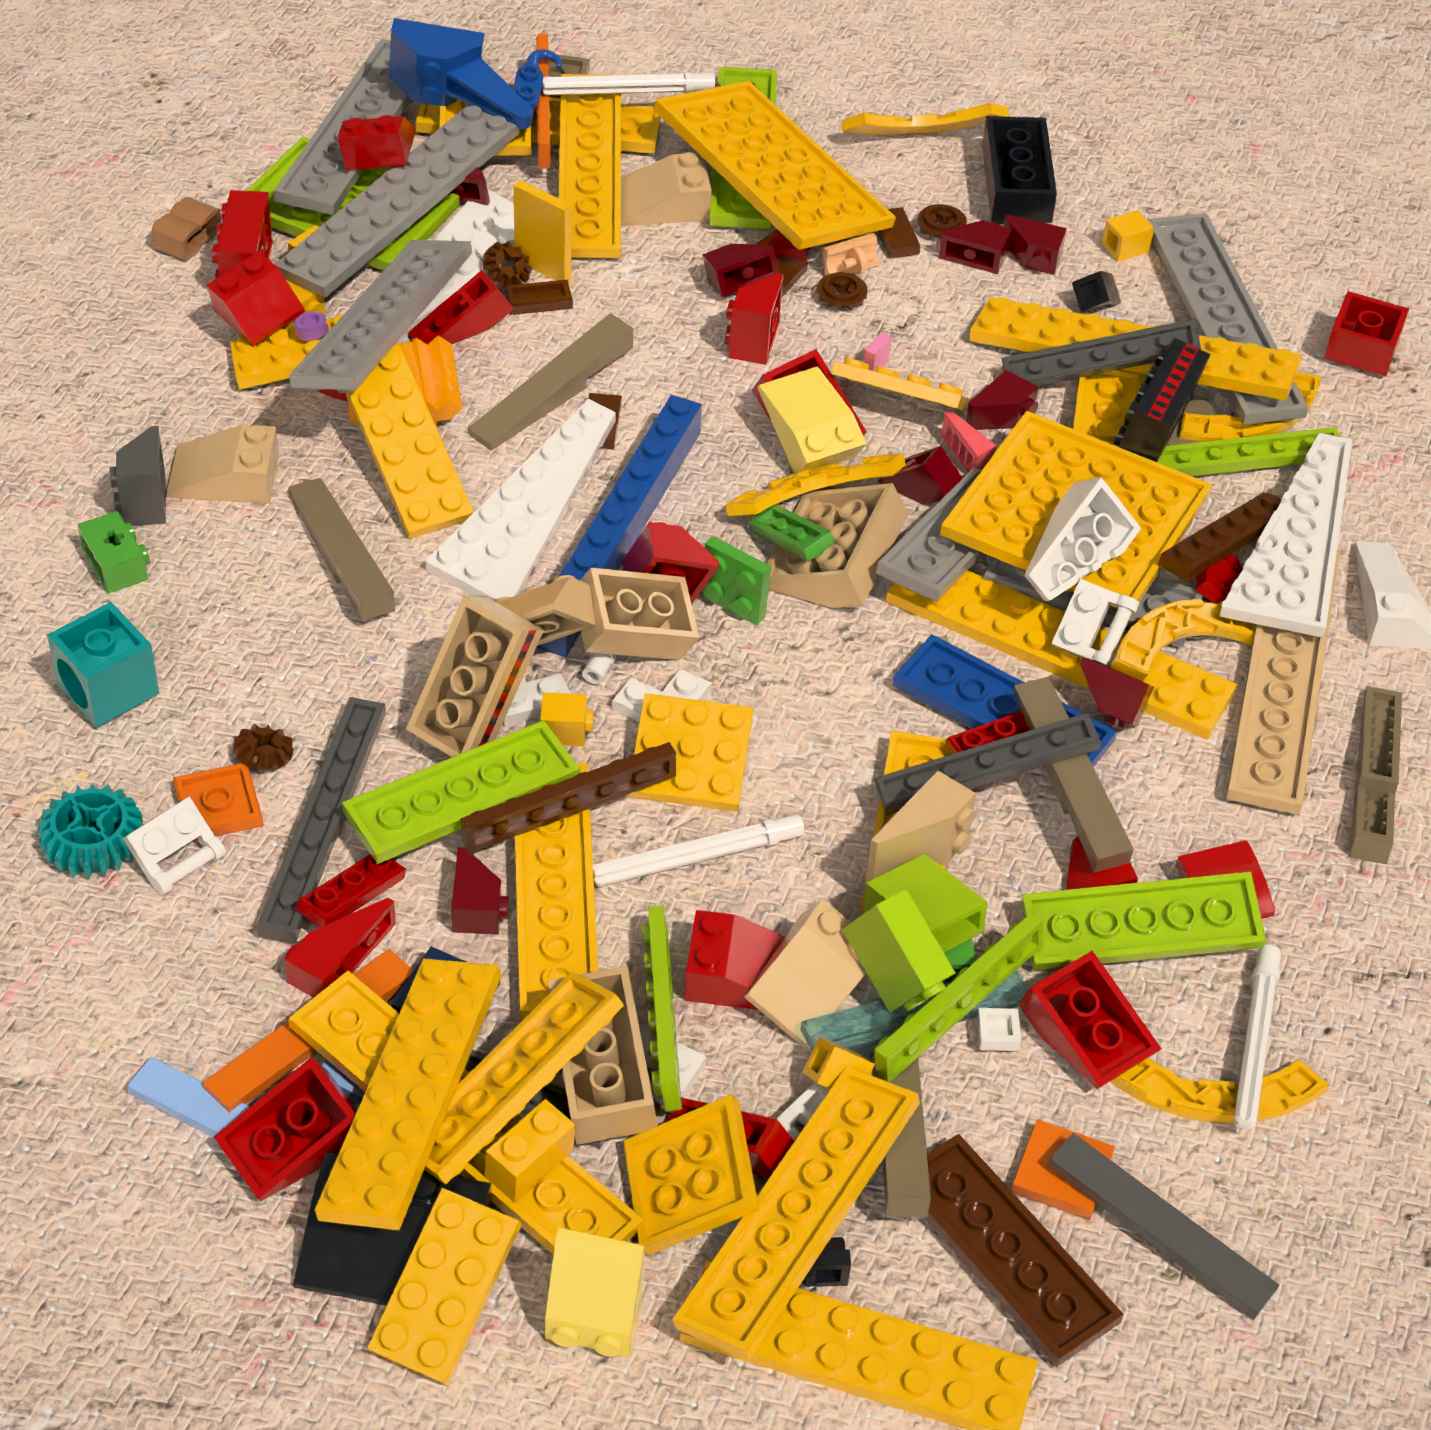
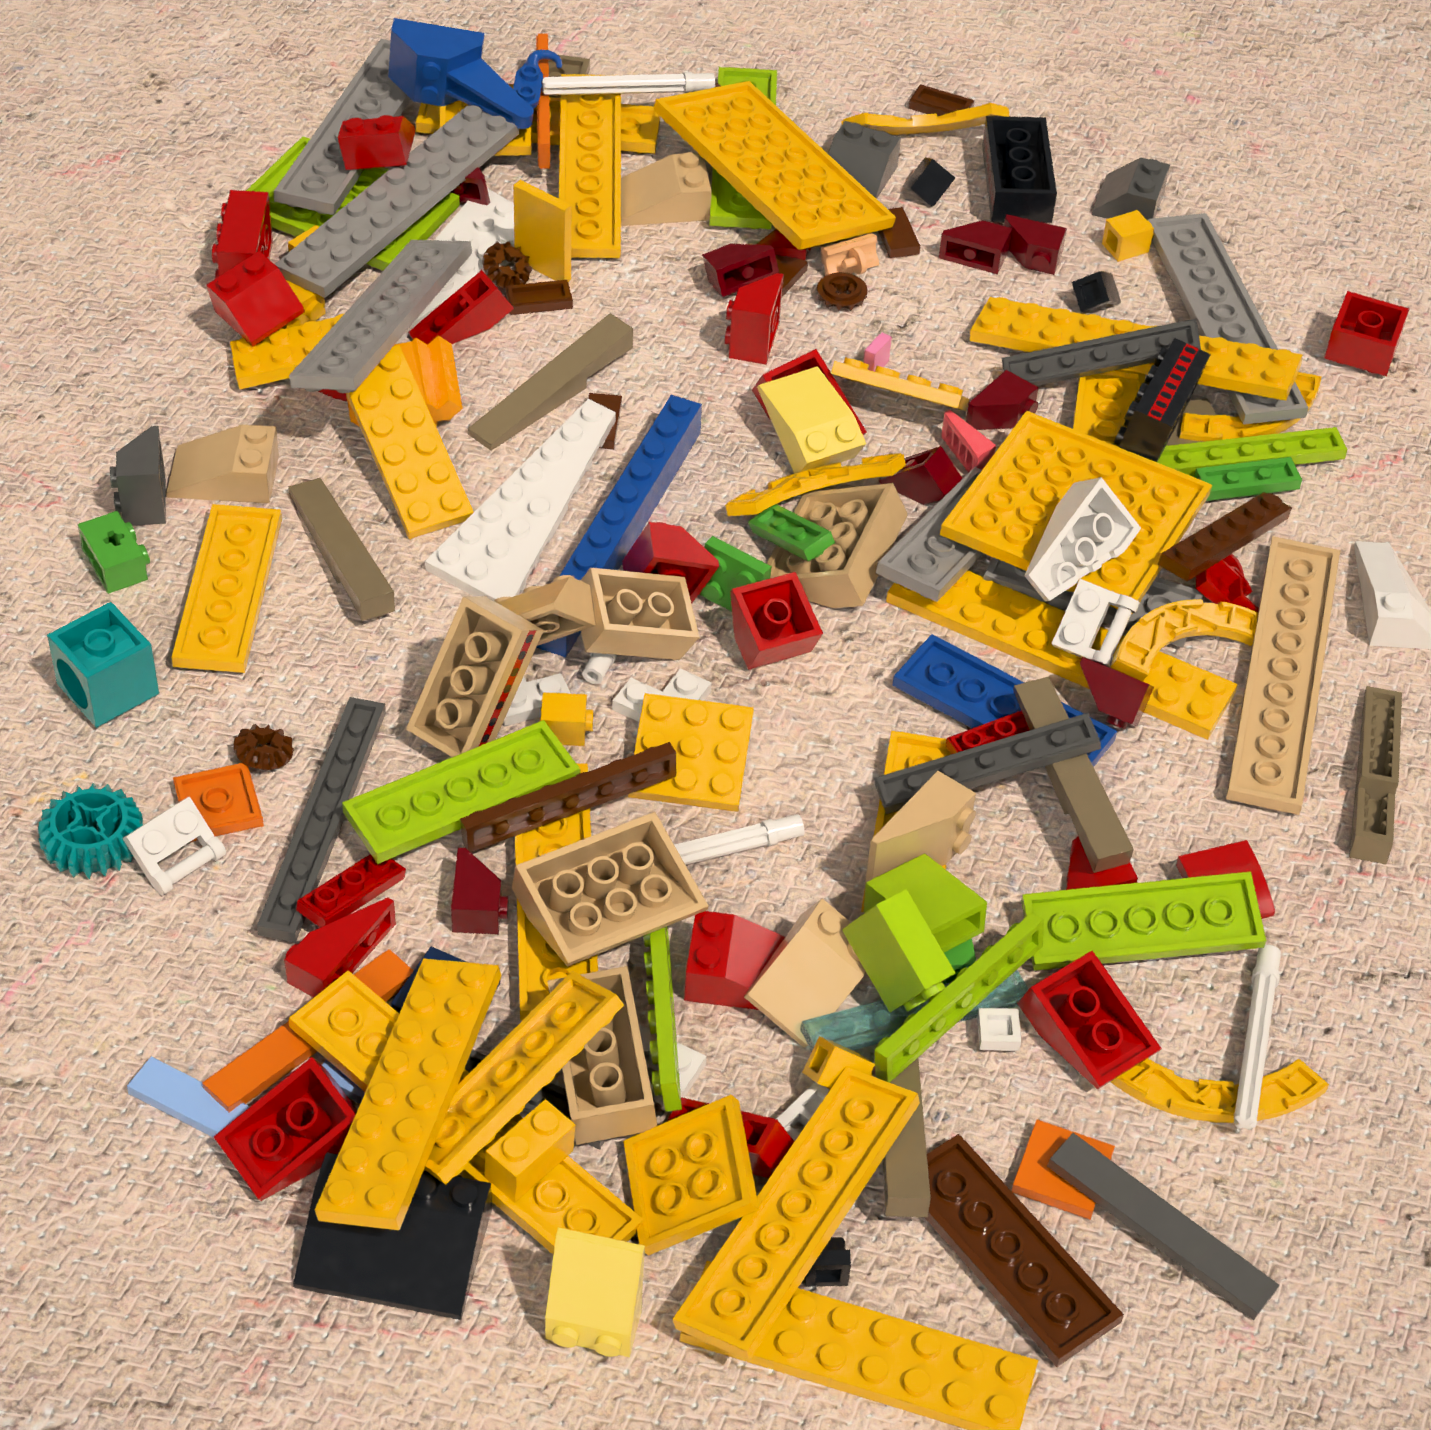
(186, 228): medium nougat brick -> none
(227, 589): none -> yellow plate
(311, 326): medium lavender tile -> none
(444, 1286): yellow plate -> none
(607, 889): none -> tan slope
(773, 620): none -> red slope
(866, 155): none -> dark grey slope
(929, 181): none -> black panel
(933, 101): none -> reddish brown tile
(940, 213): reddish brown gear -> none
(1133, 188): none -> dark grey slope
(1250, 478): none -> bright green plate
(1294, 560): white wing -> none

